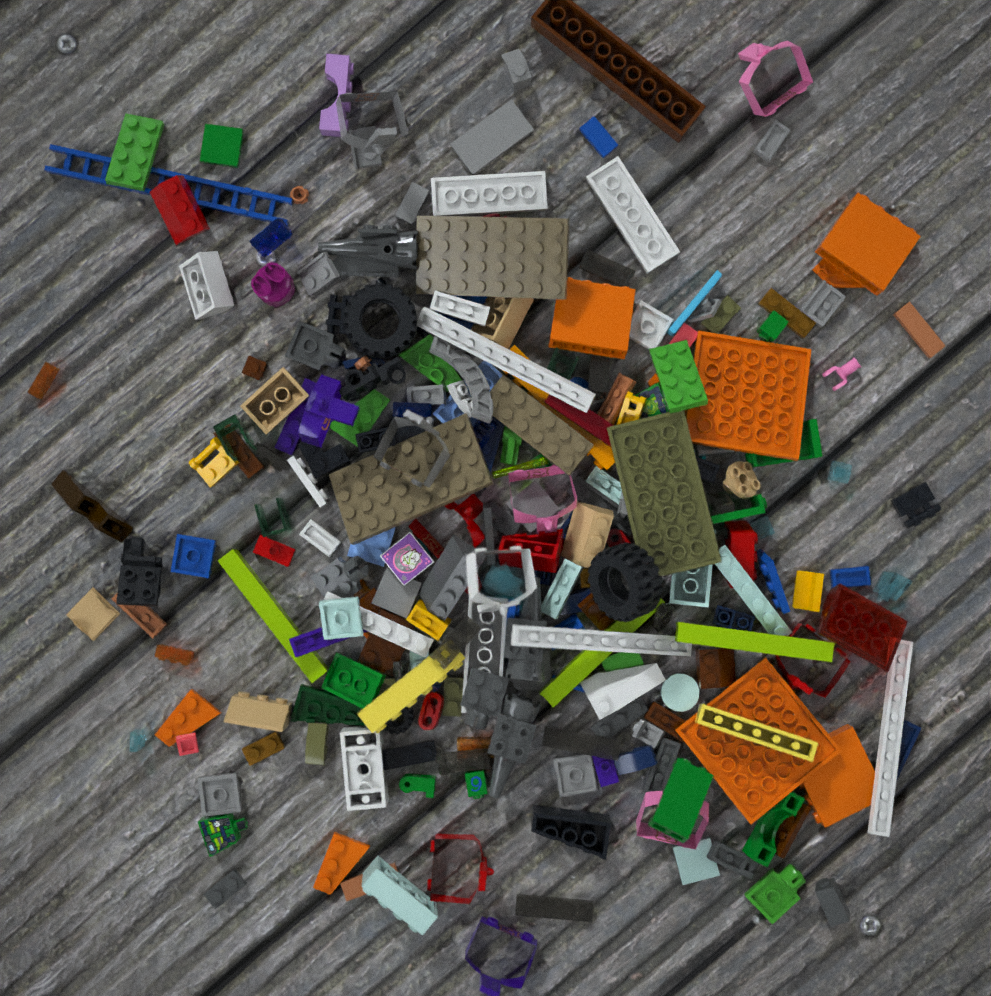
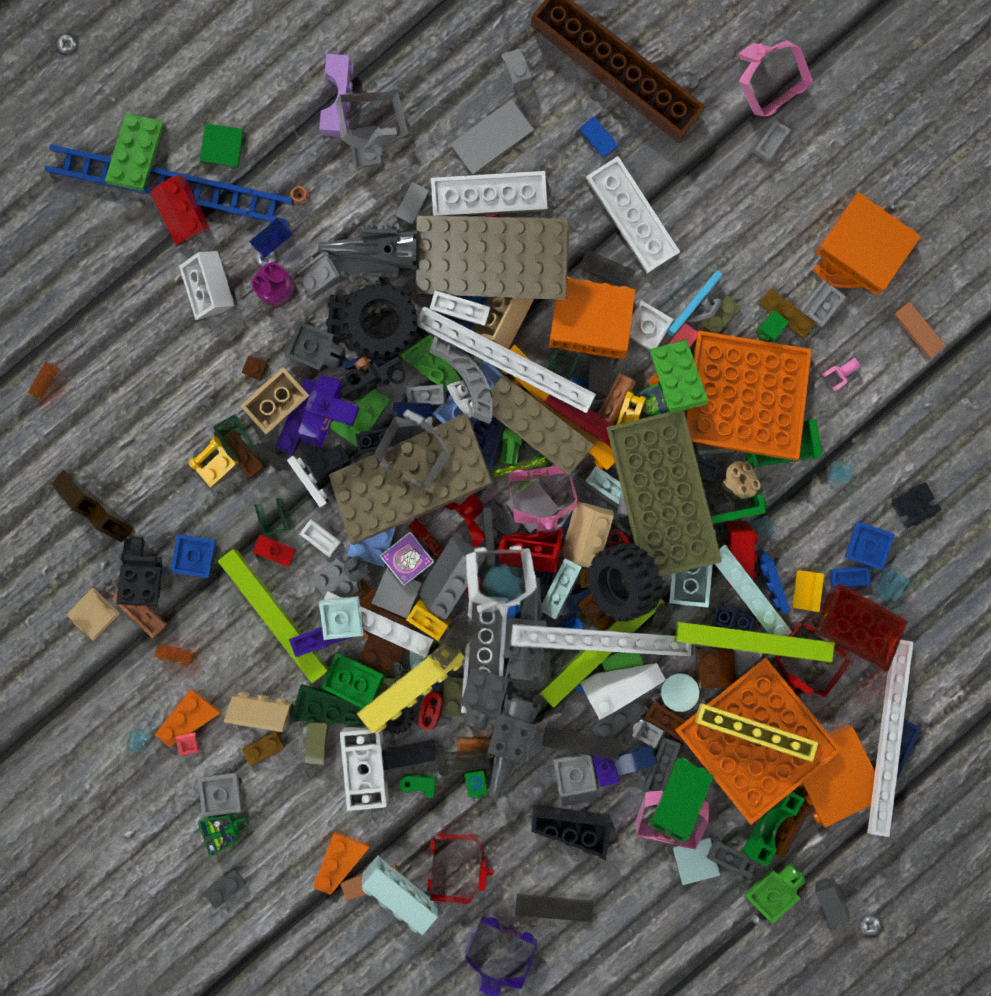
(869, 545): none -> blue plate

